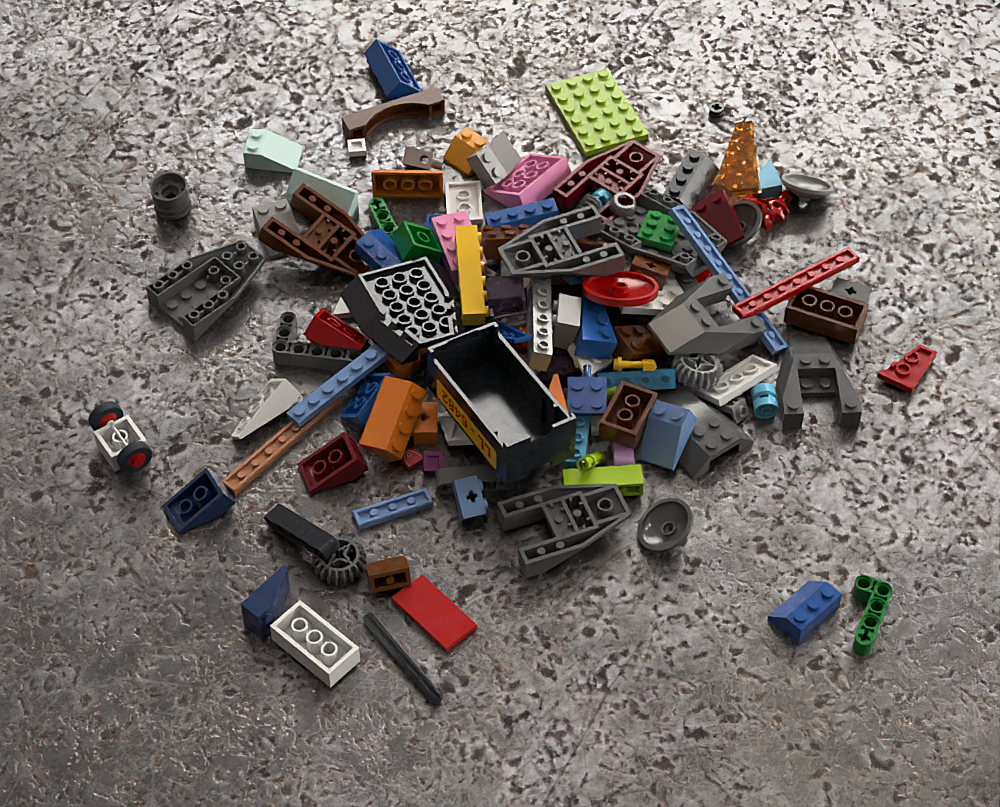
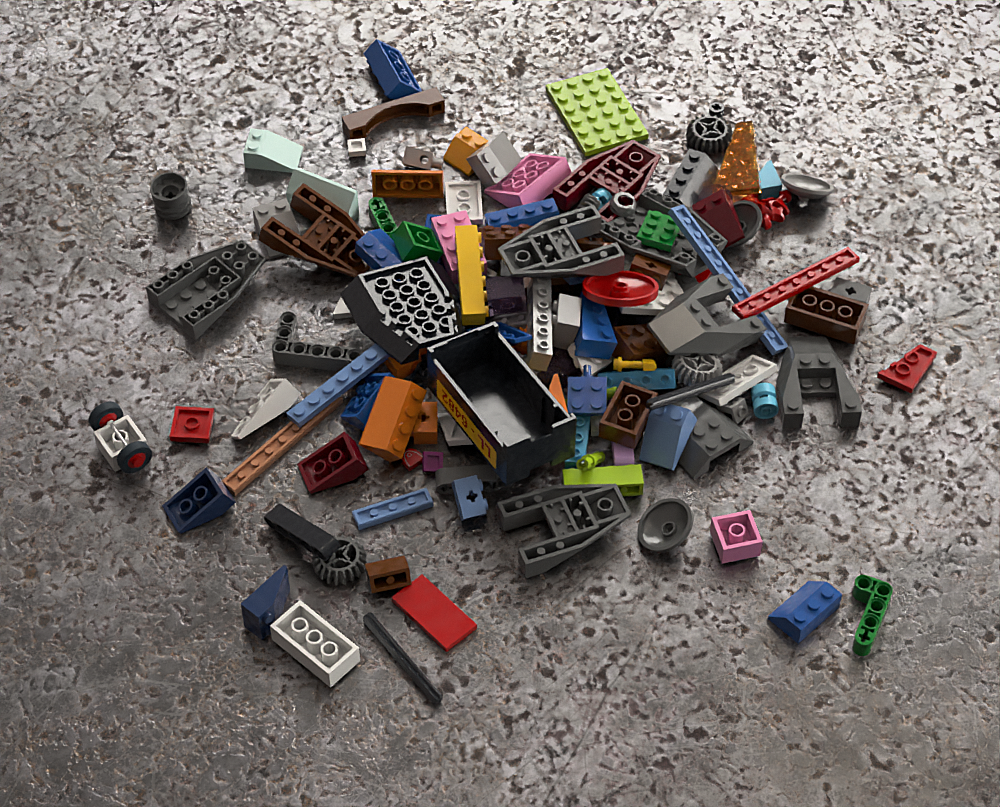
(192, 424): none -> red plate
(331, 331): red slope -> none
(690, 391): none -> black axle
(709, 134): none -> dark grey gear
(736, 536): none -> bright pink brick

